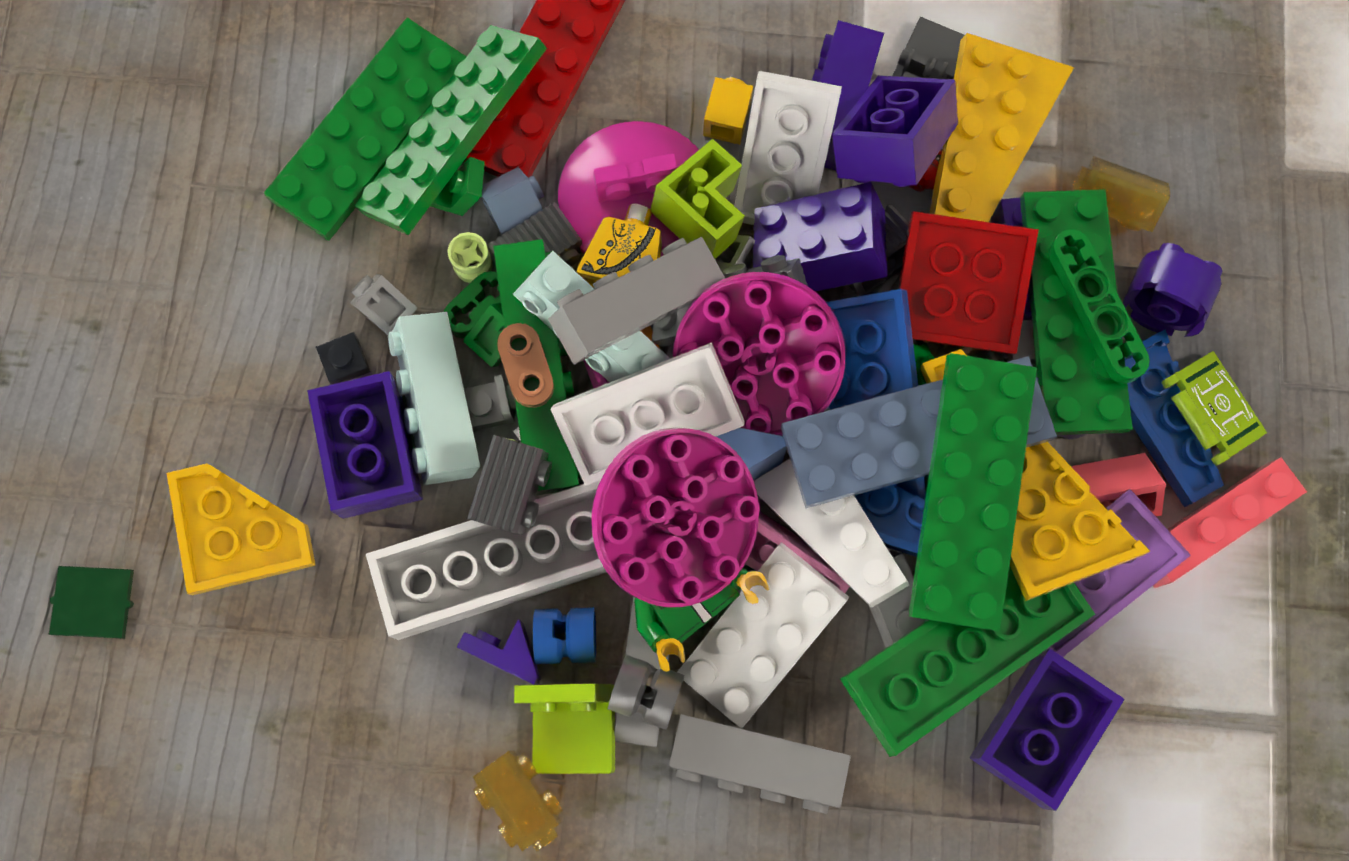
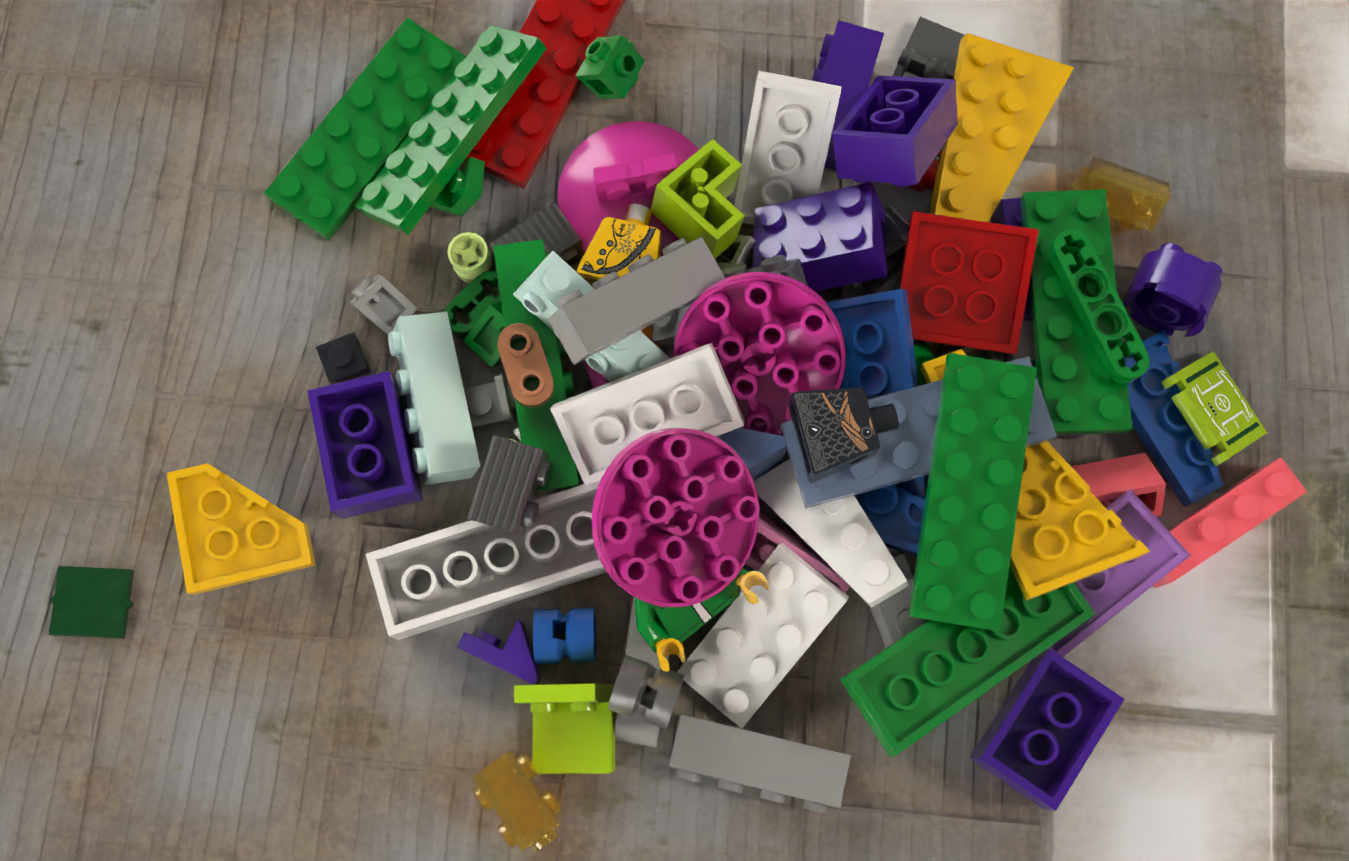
(511, 199): sand blue brick -> none
(610, 67): none -> green brick
(728, 110): yellow brick -> none
(837, 428): none -> torso

